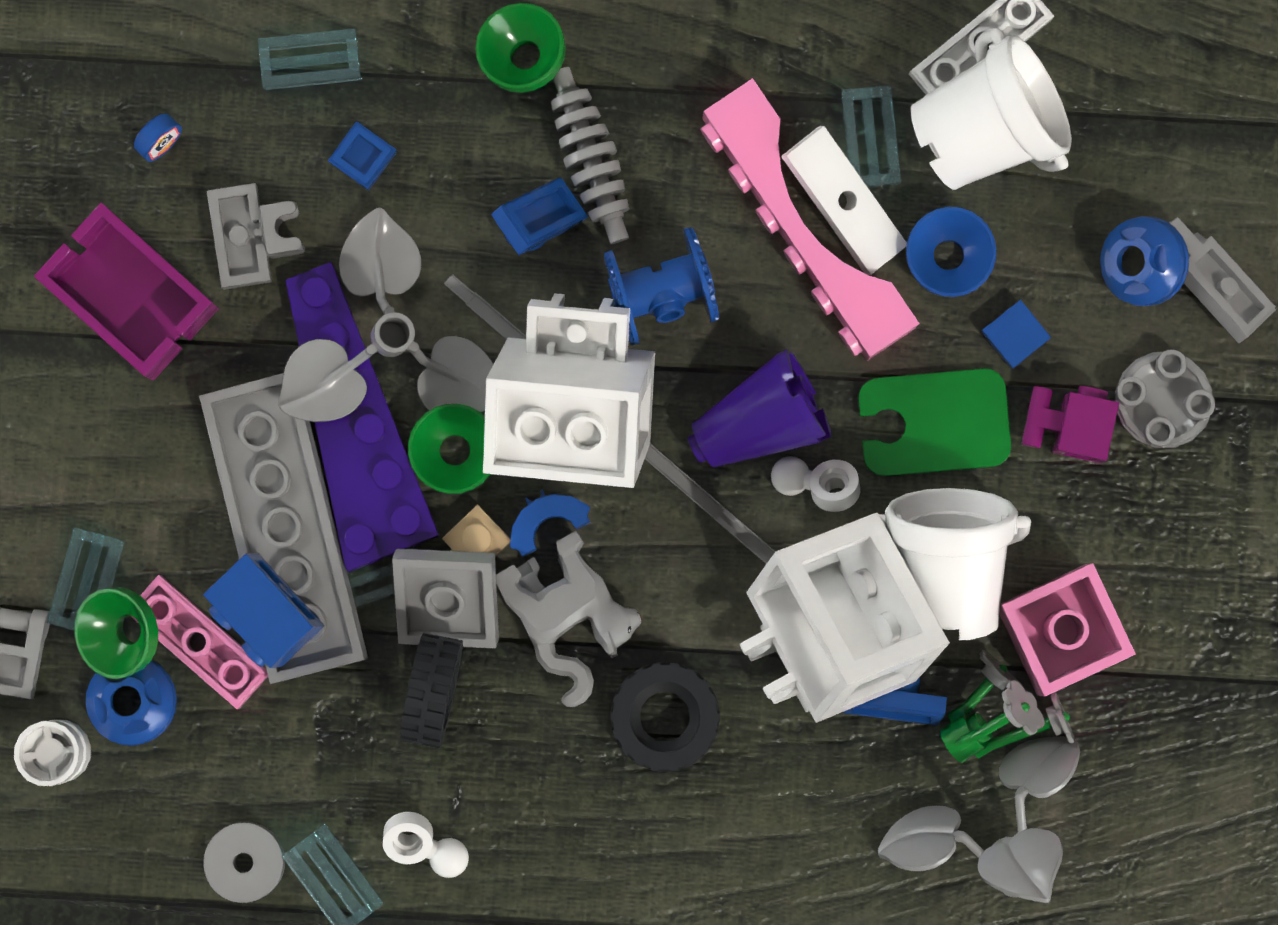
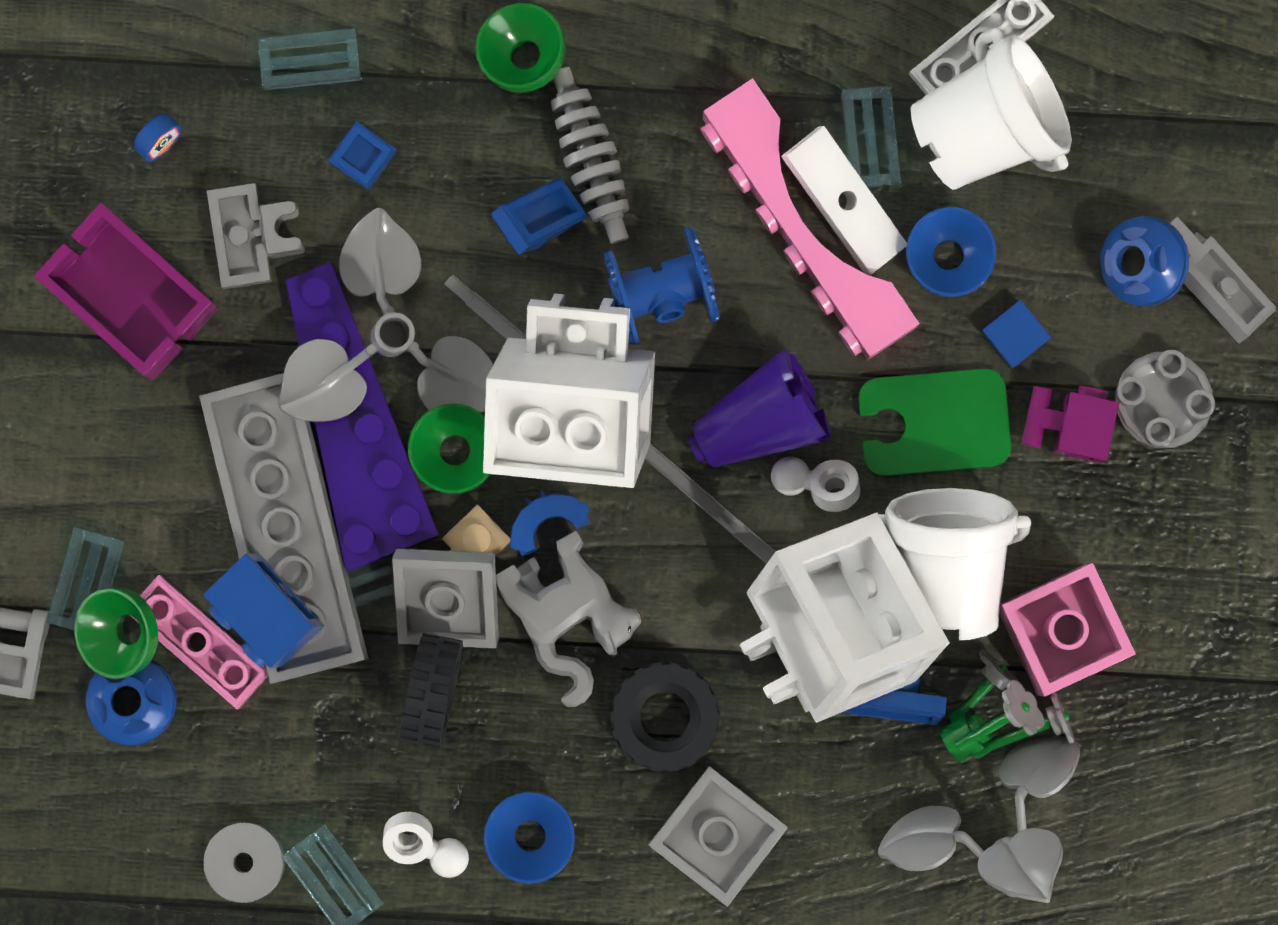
(52, 752): white wheel -> none
(517, 862): none -> blue piece
(718, 836): none -> light grey plate

